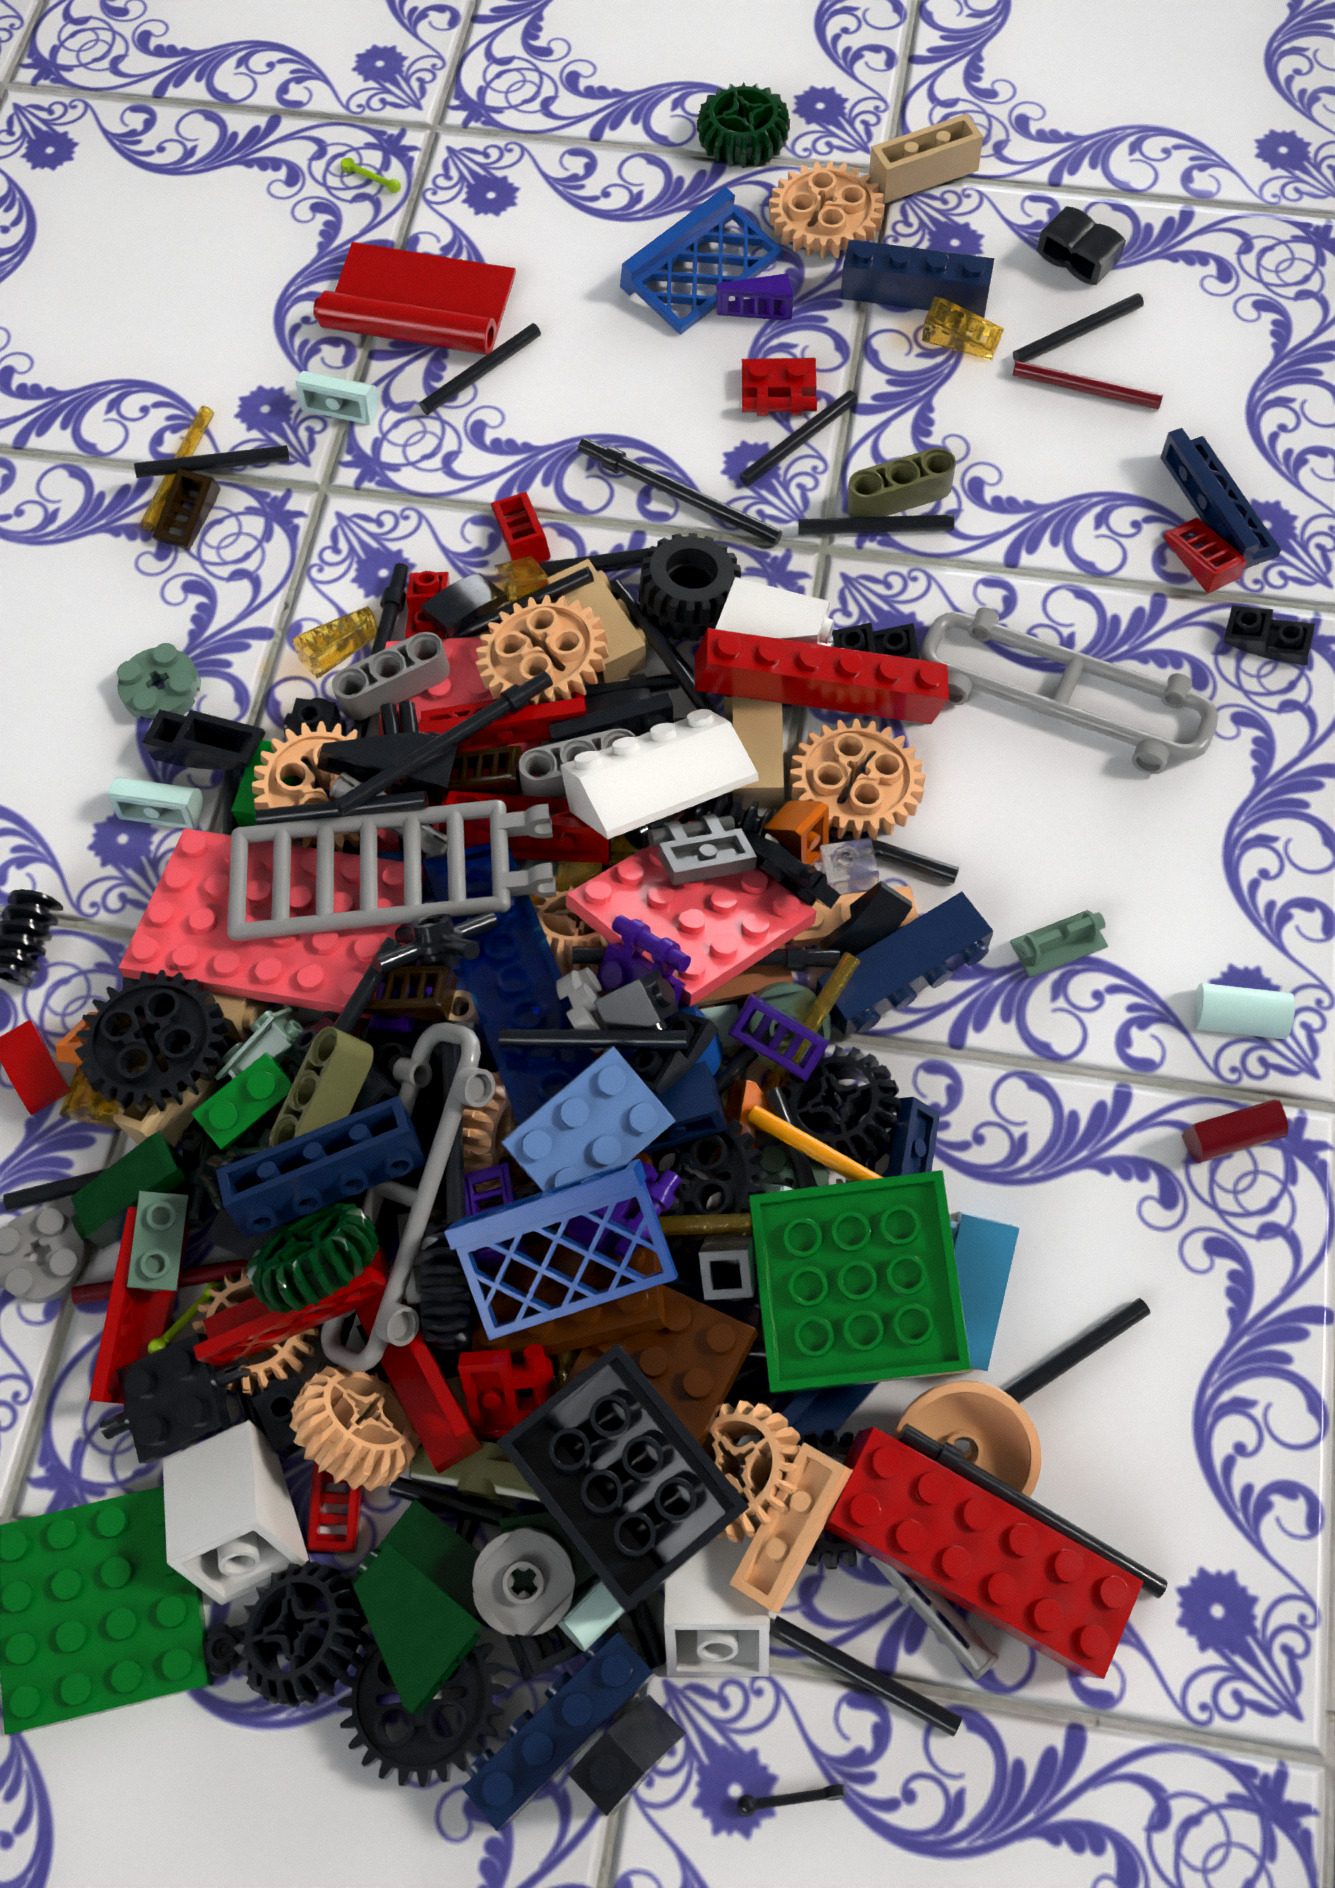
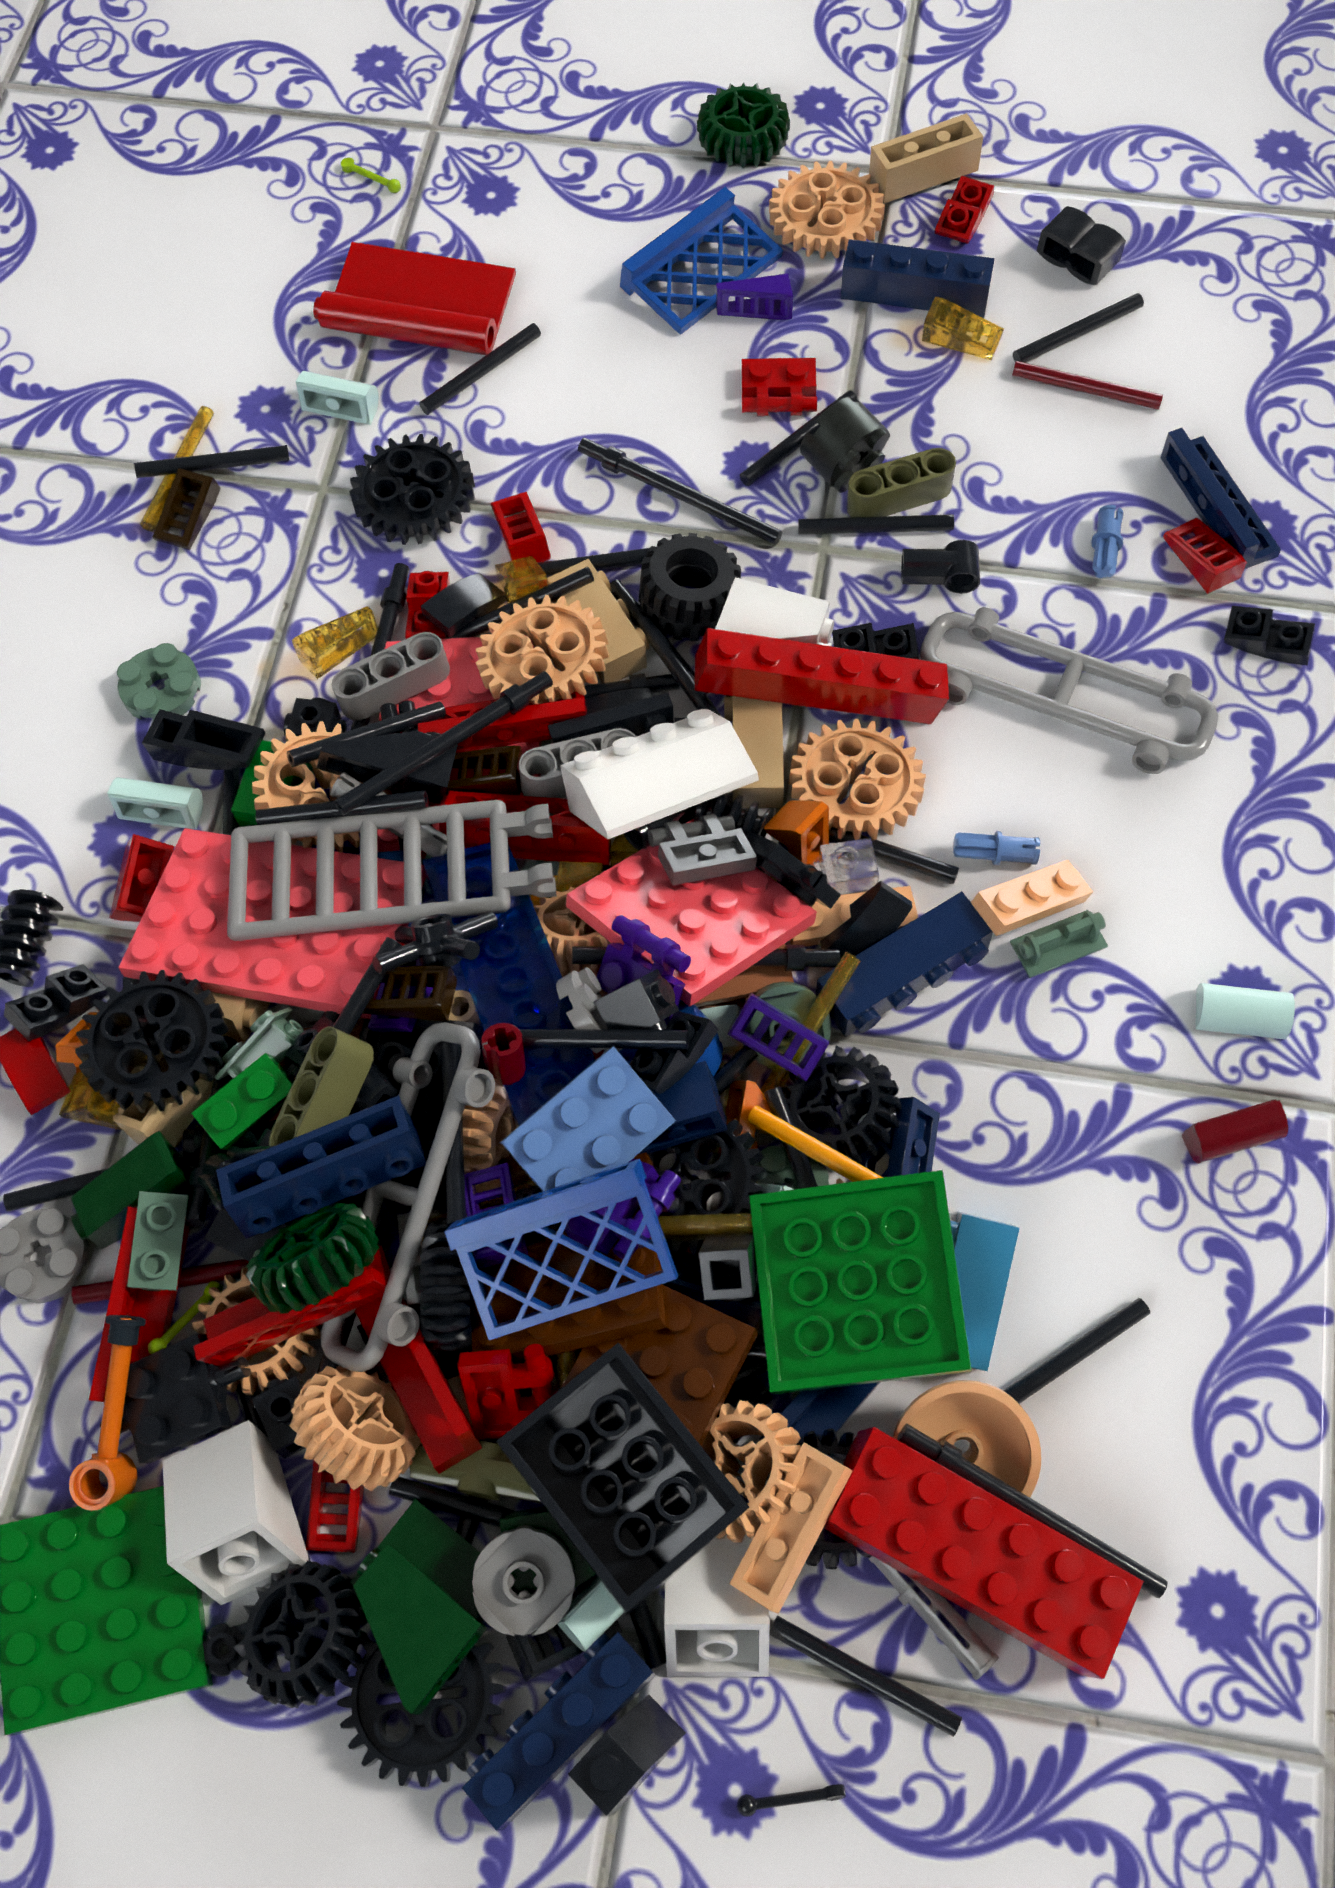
(62, 1000): none -> black slope
(117, 1466): none -> orange piece
(138, 877): none -> red slope
(384, 727): none -> black piece
(412, 489): none -> black gear
(504, 1052): none -> dark red piece
(845, 442): none -> pearl dark grey brick
(954, 566): none -> black piece
(965, 210): none -> red slope
(996, 847): none -> medium blue axle
(1031, 897): none -> light nougat plate
(1107, 541): none -> medium blue axle

